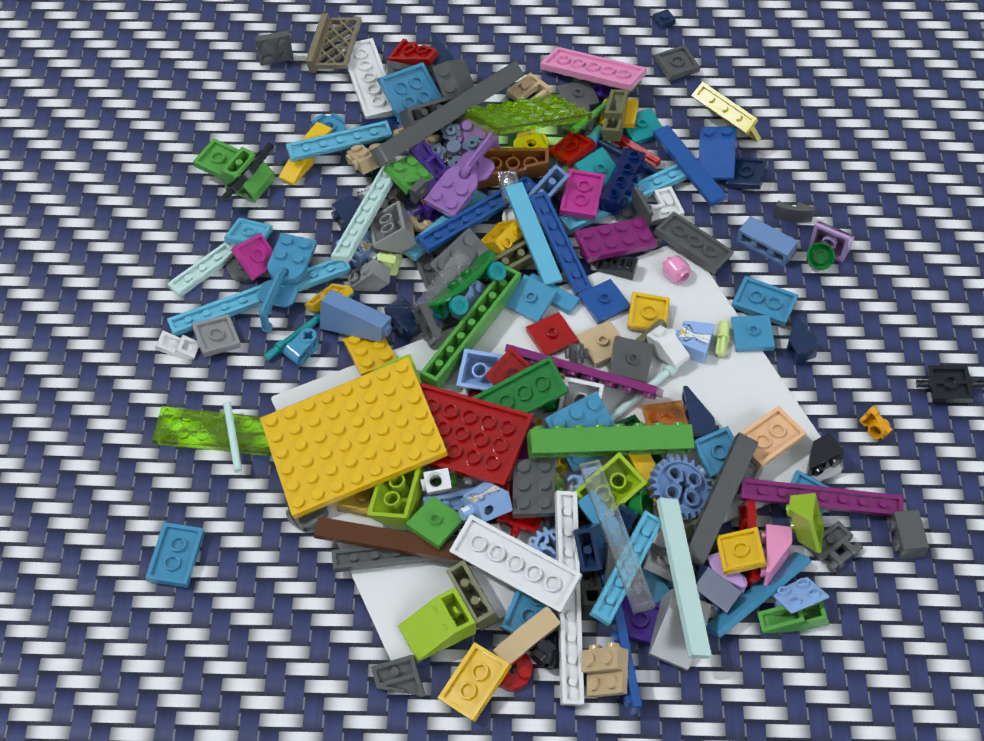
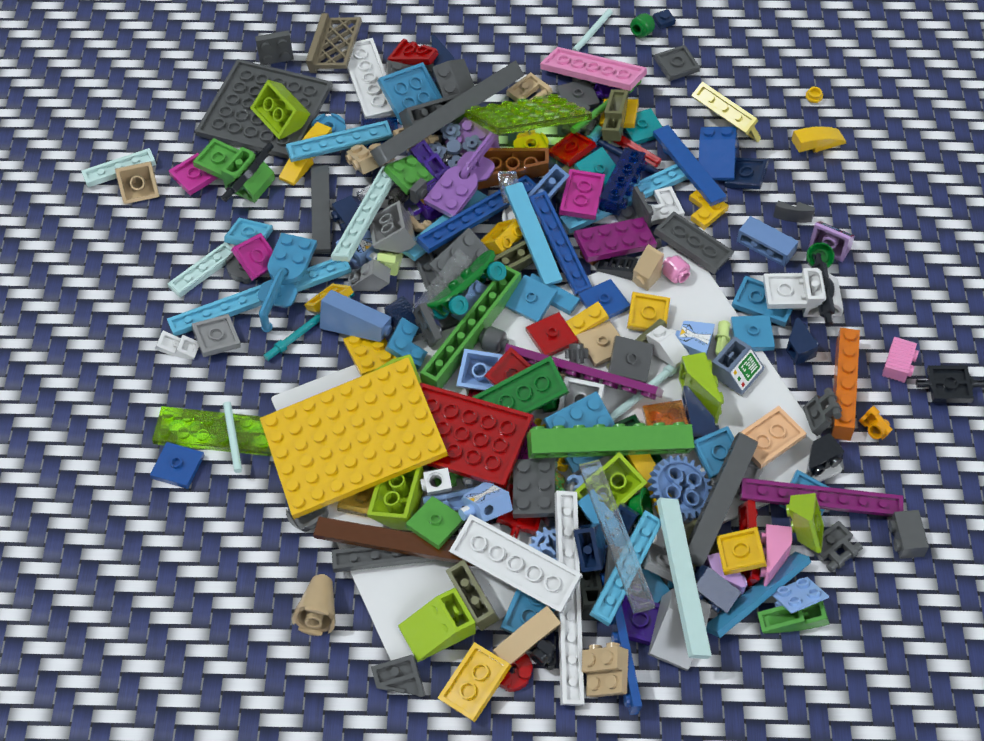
(106, 171): none -> light aqua plate
(137, 182): none -> tan slope
(175, 555): dark azure plate -> none
(177, 465): none -> blue plate
(190, 177): none -> dark pink plate
(234, 122): none -> dark grey plate
(279, 109): none -> lime slope
(300, 348): dark azure piece -> none
(316, 608): none -> tan cone
(321, 208): none -> dark grey tile
(401, 342): none -> dark azure plate
(493, 340): none -> dark grey head
(588, 318): none -> yellow plate
(592, 30): none -> light aqua bar
(642, 25): none -> green head
(648, 268): none -> tan slope
(698, 376): none -> lime slope
(706, 214): none -> yellow plate
(737, 366): none -> sand blue slope
(811, 290): none -> white piece
(814, 95): none -> yellow plate
(817, 138): none -> yellow slope
(817, 413): none -> dark grey plate
(846, 382): none -> orange brick
(899, 359): none -> bright pink brick

